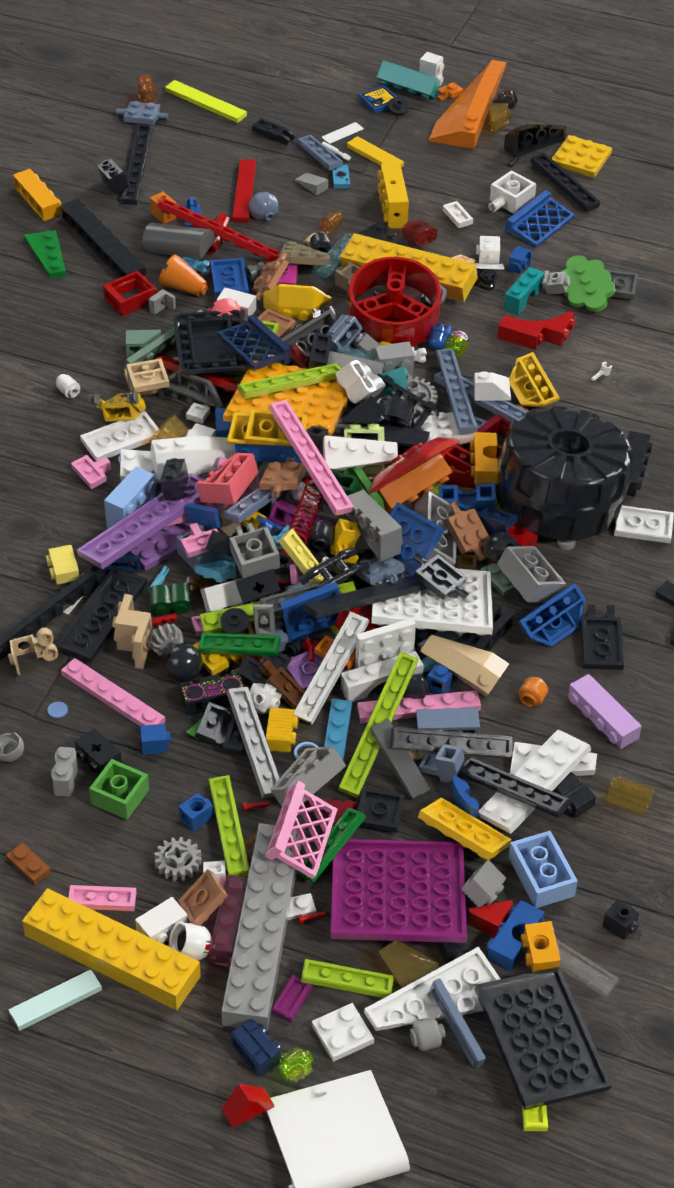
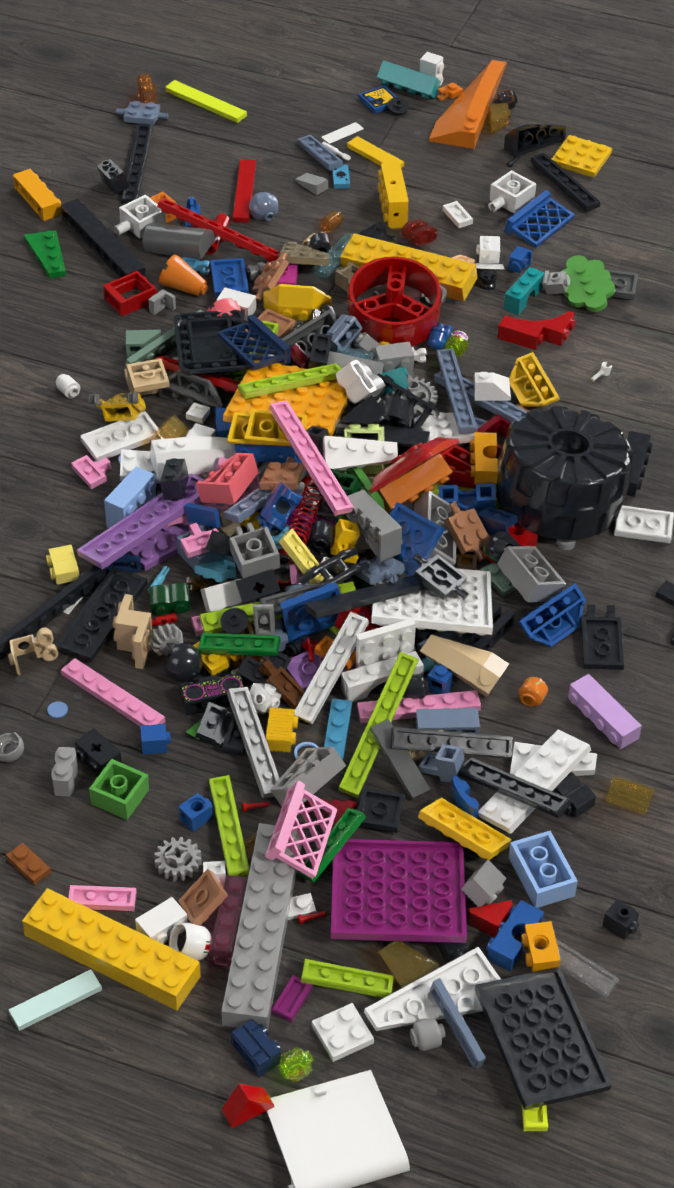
(137, 215): none -> white brick
(273, 131): black hinge -> none
(280, 506): none -> blue piece

